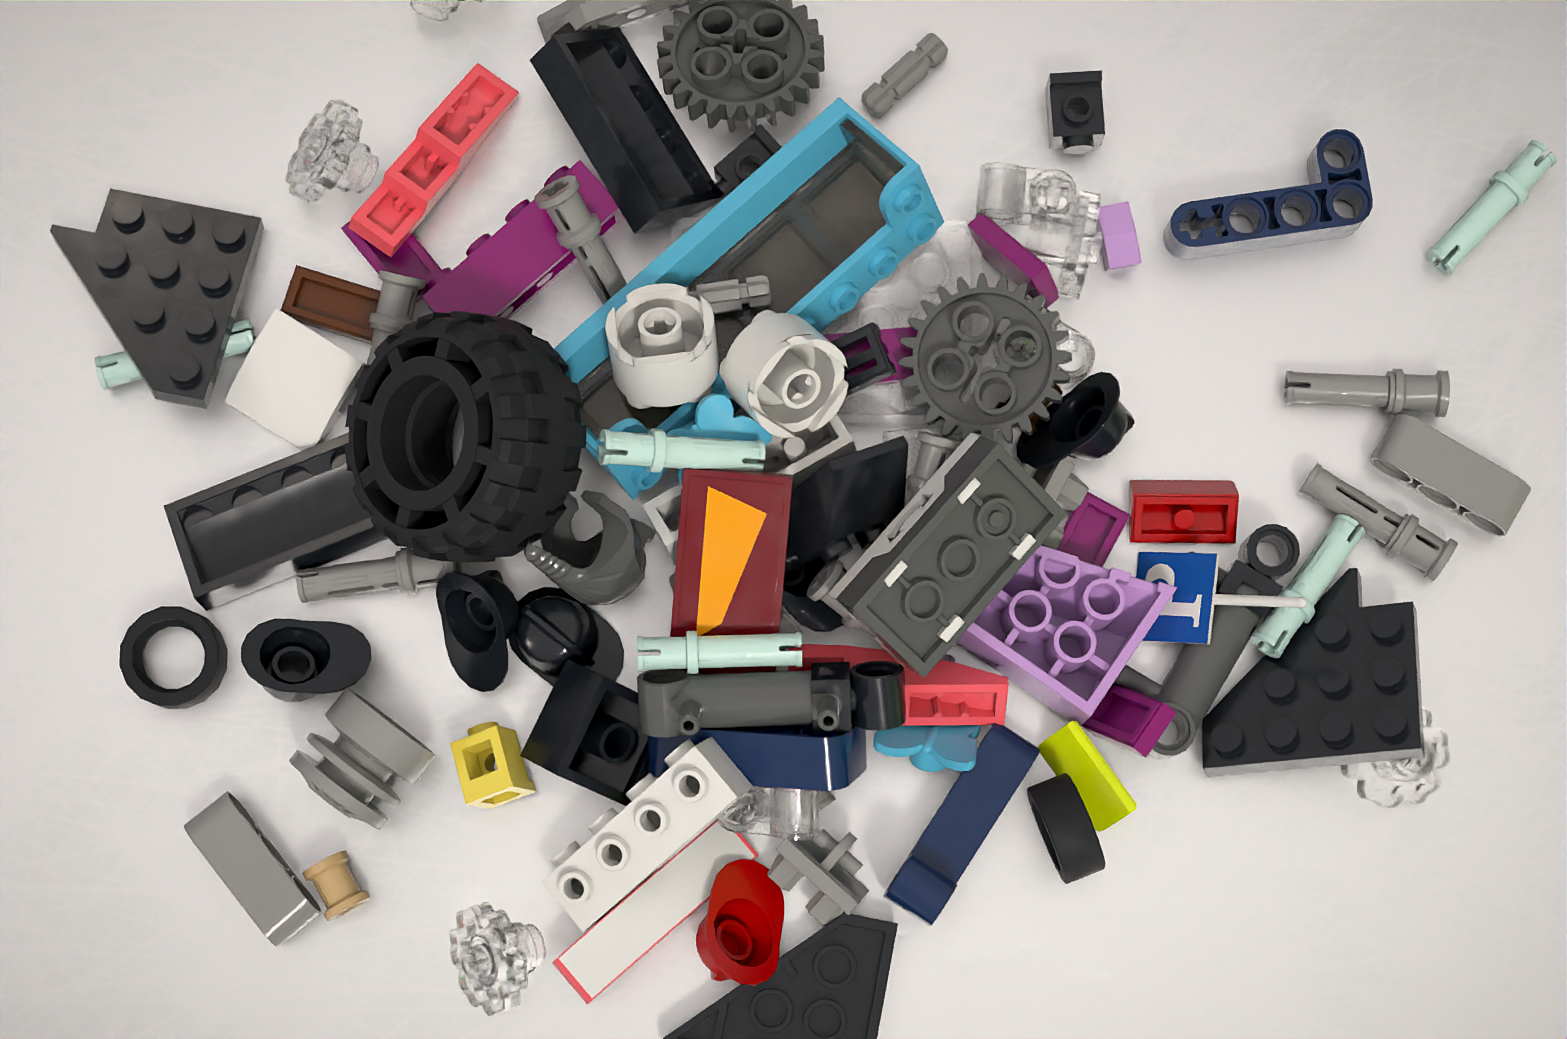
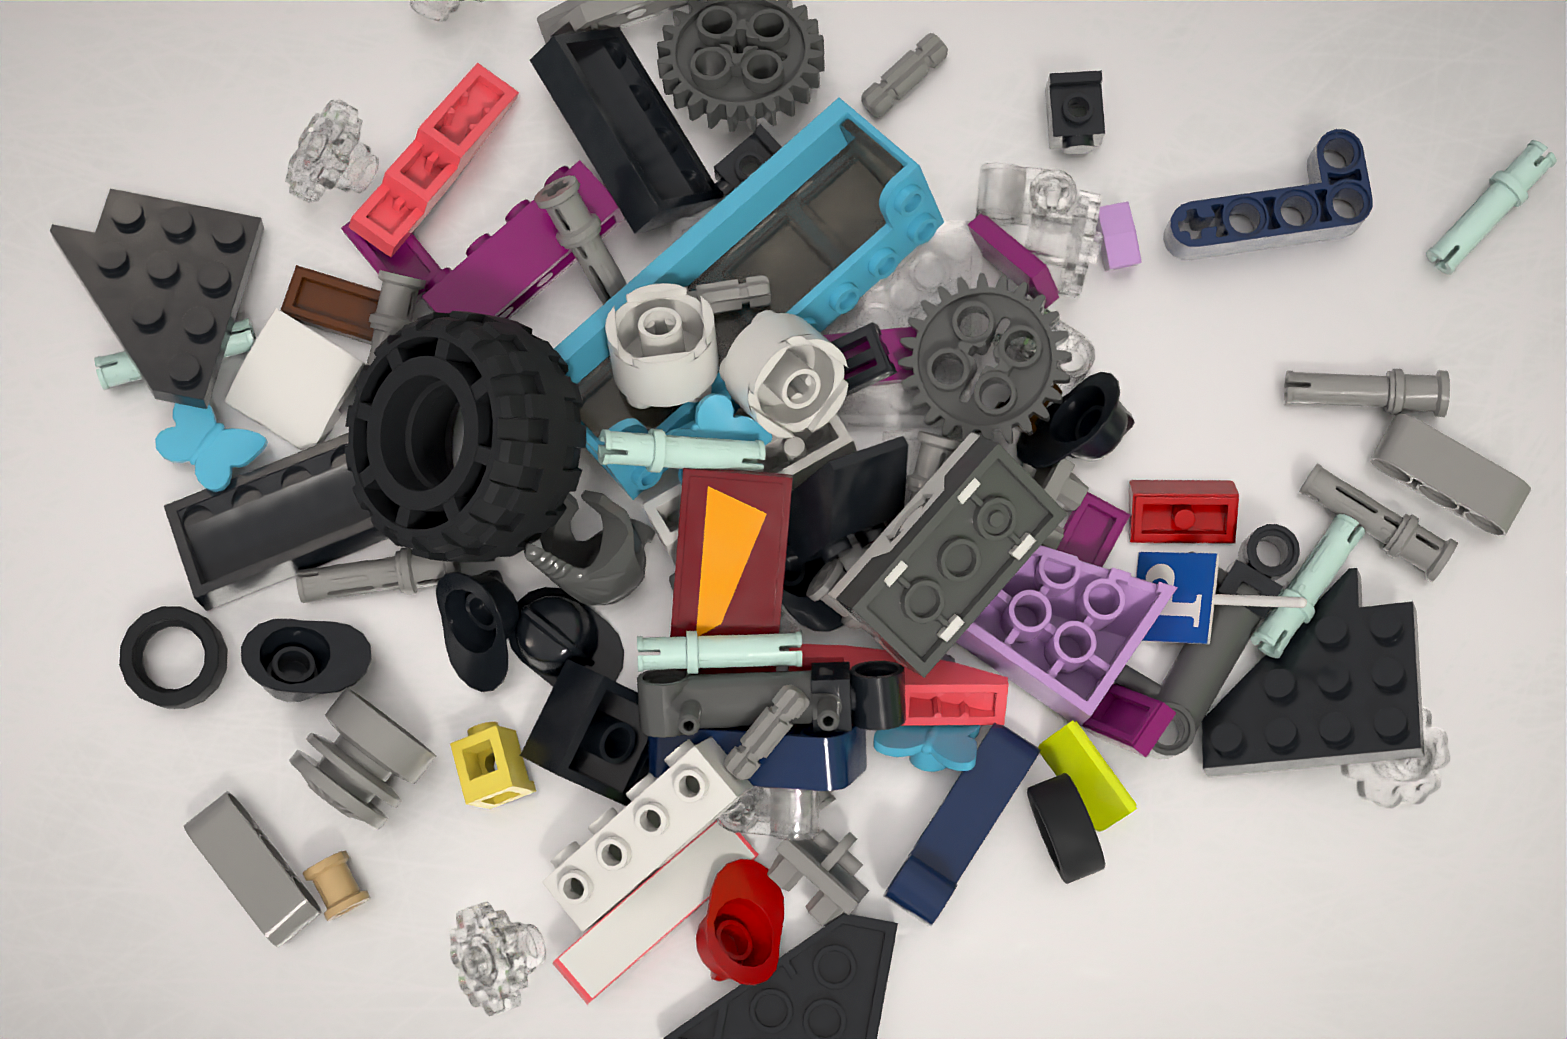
(208, 445): none -> medium azure animal
(766, 732): none -> light grey axle

